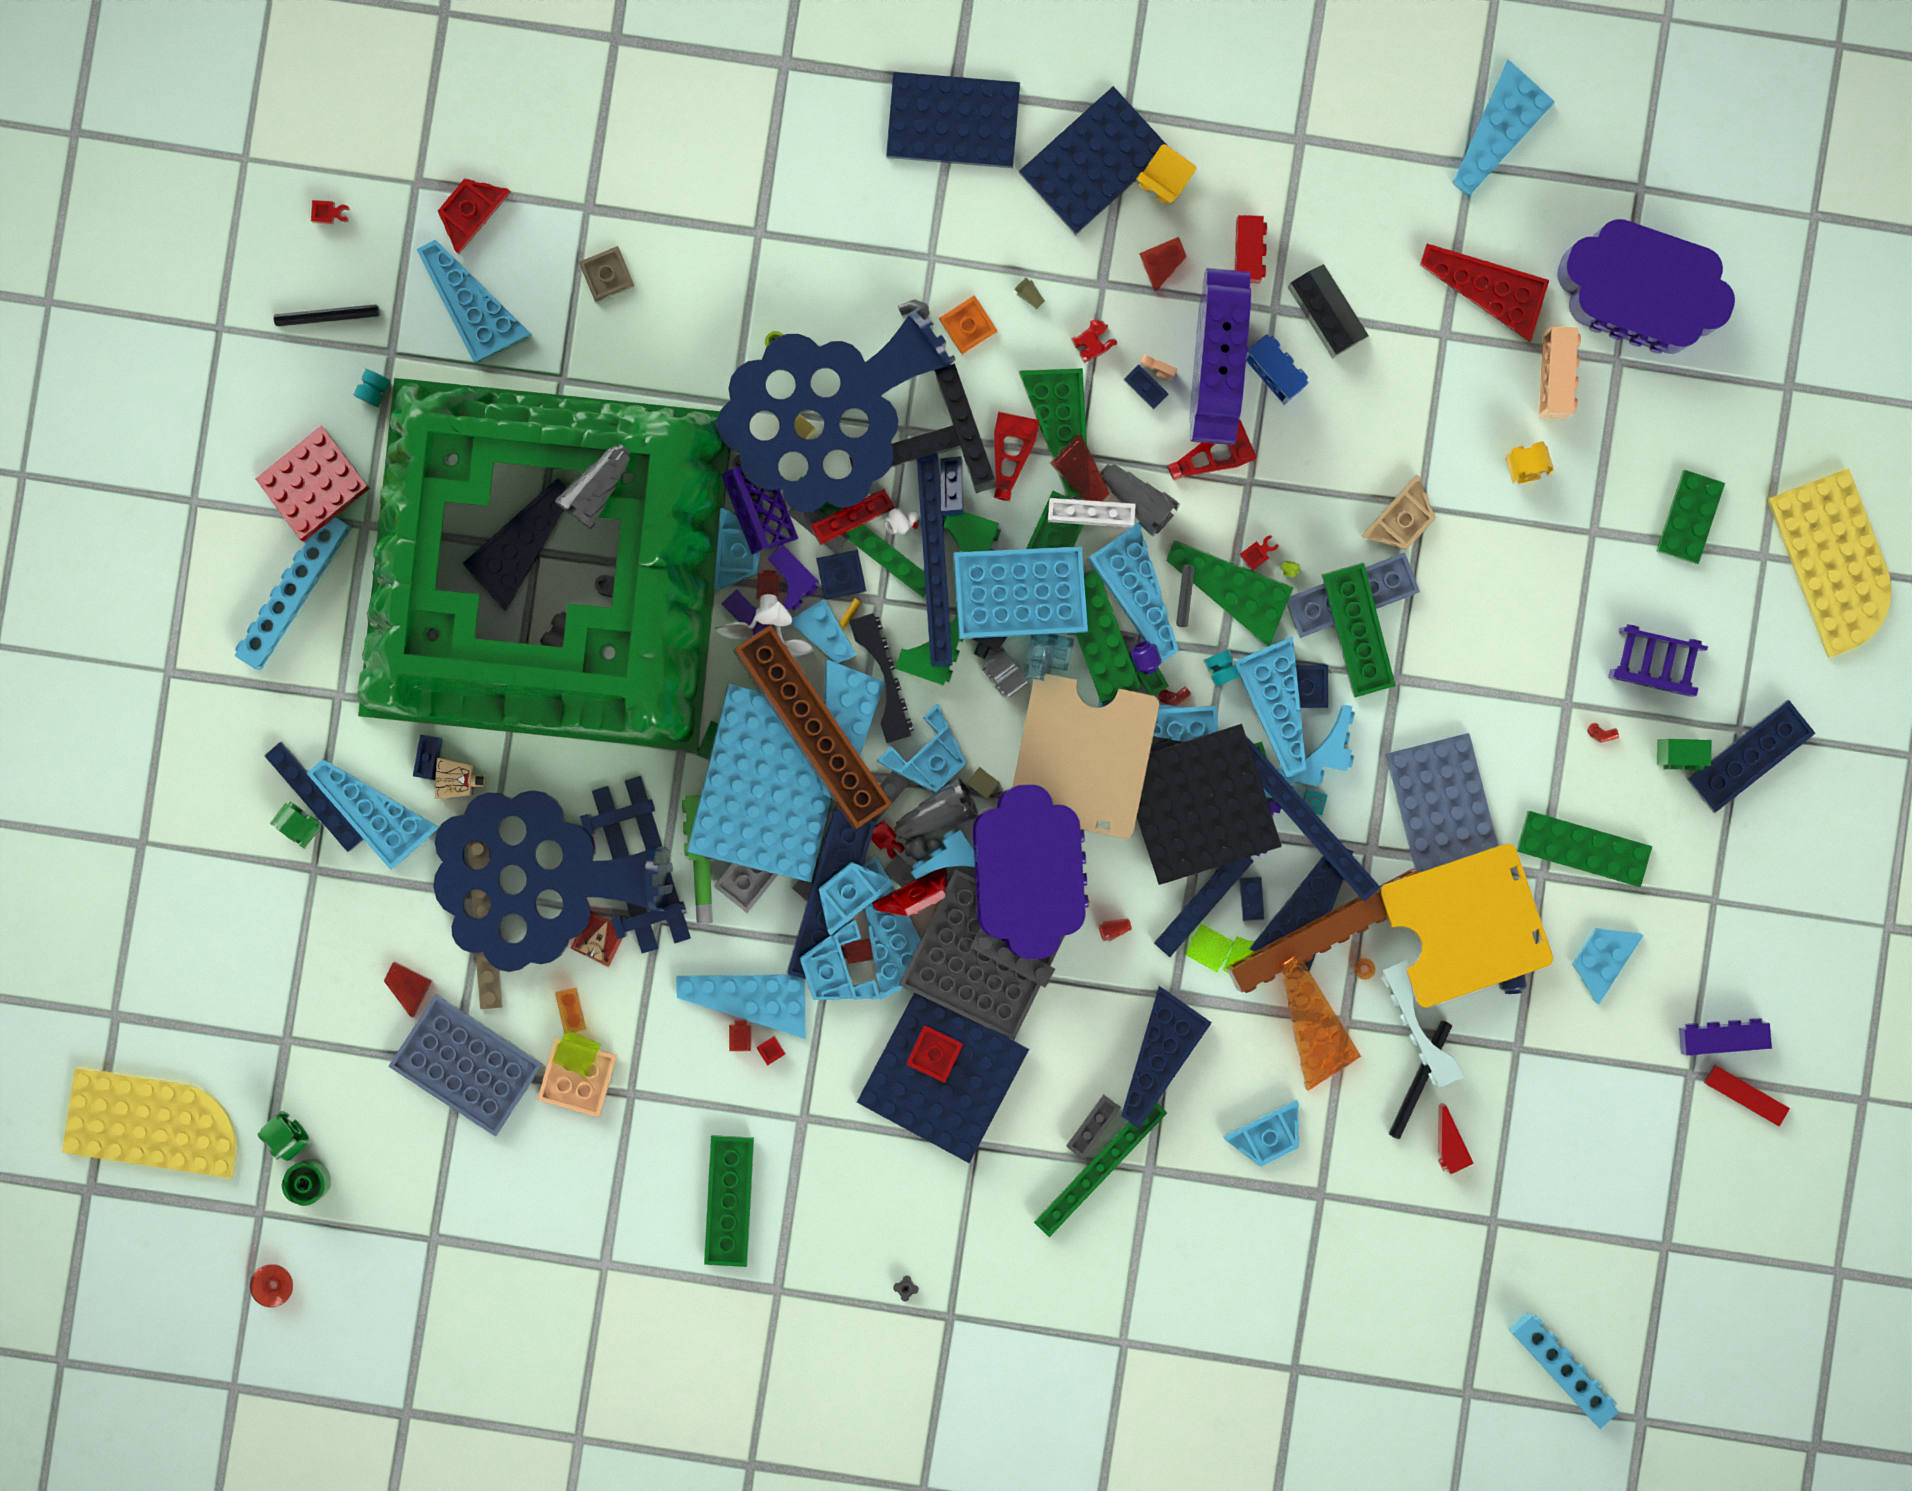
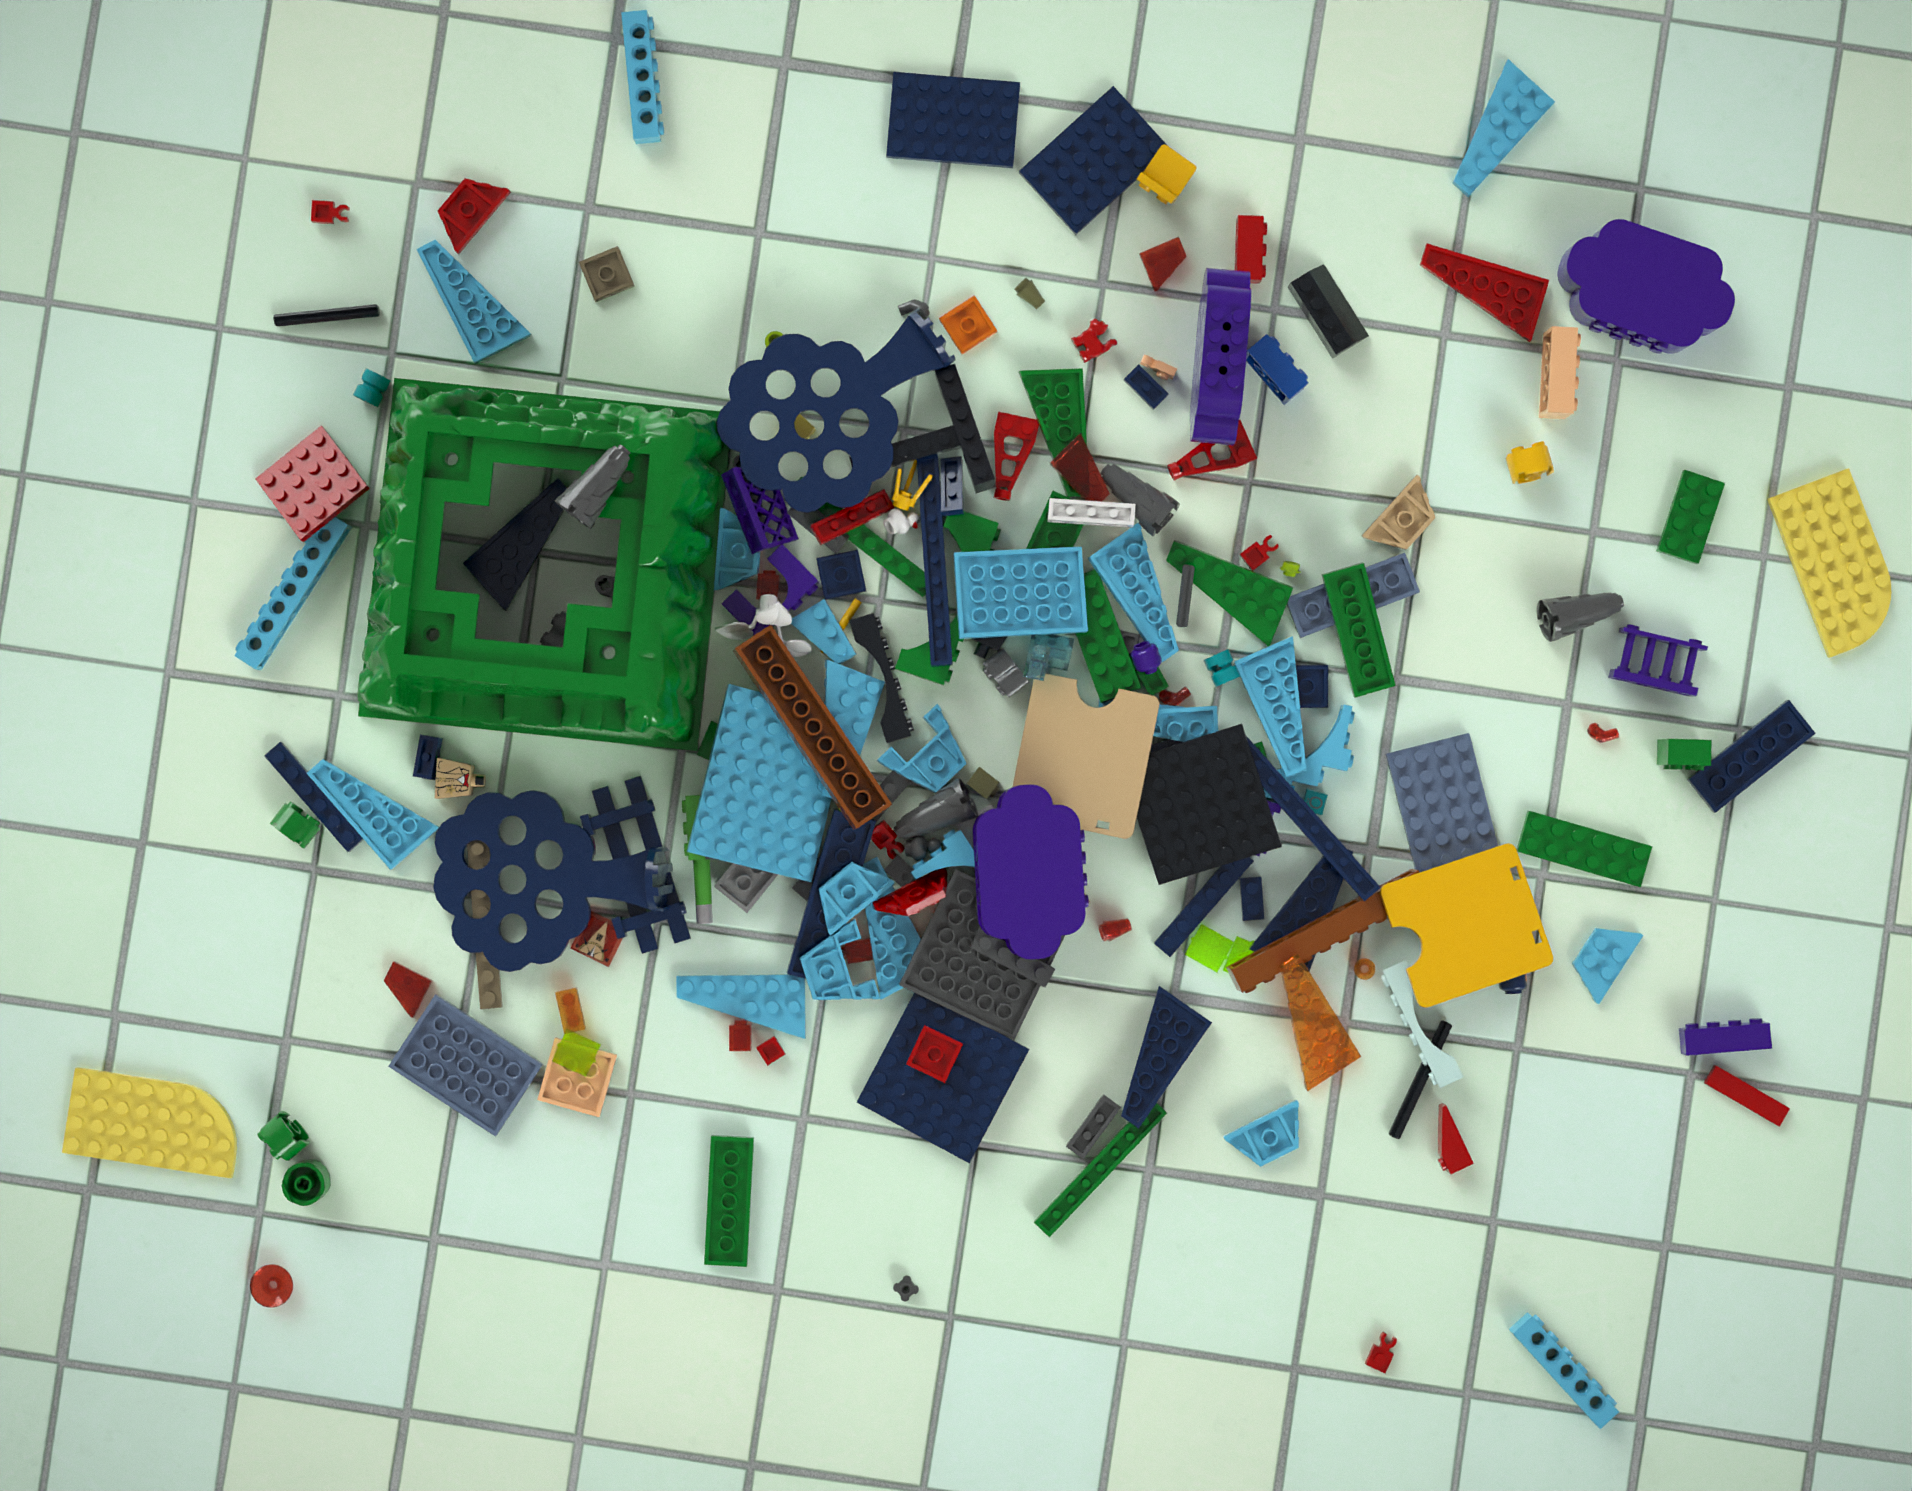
(633, 22): none -> medium azure brick
(903, 498): none -> yellow plant
(1380, 1356): none -> red plate
(1568, 614): none -> dark grey cone

